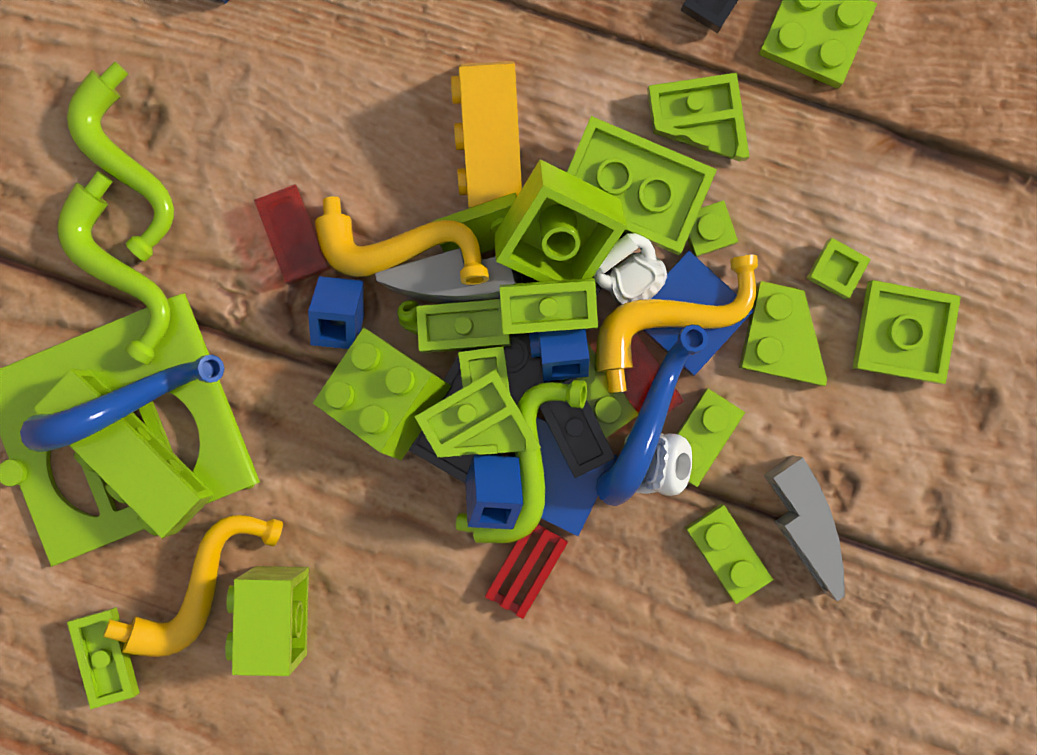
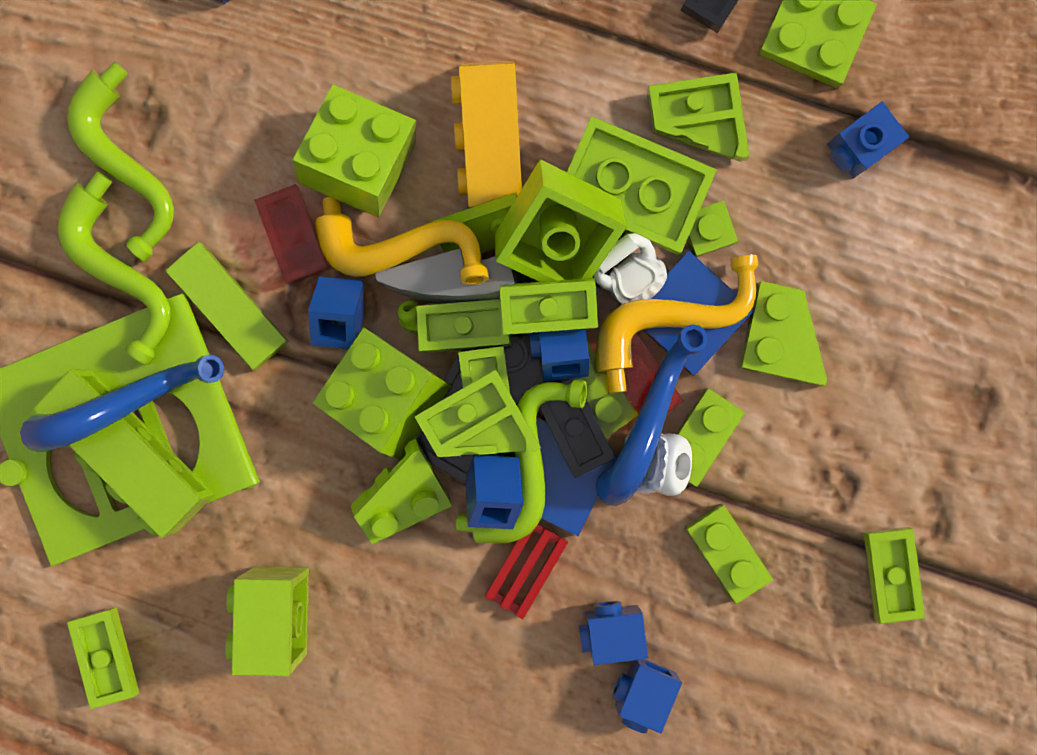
(166, 638): yellow animal -> none
(227, 306): none -> lime tile
(355, 150): none -> lime brick
(400, 496): none -> lime wing
(614, 633): none -> blue brick
(646, 695): none -> blue brick
(809, 523): light grey slope -> none
(838, 268): lime plate -> none
(867, 140): none -> blue brick
(894, 575): none -> lime plate
(906, 332): lime plate -> none

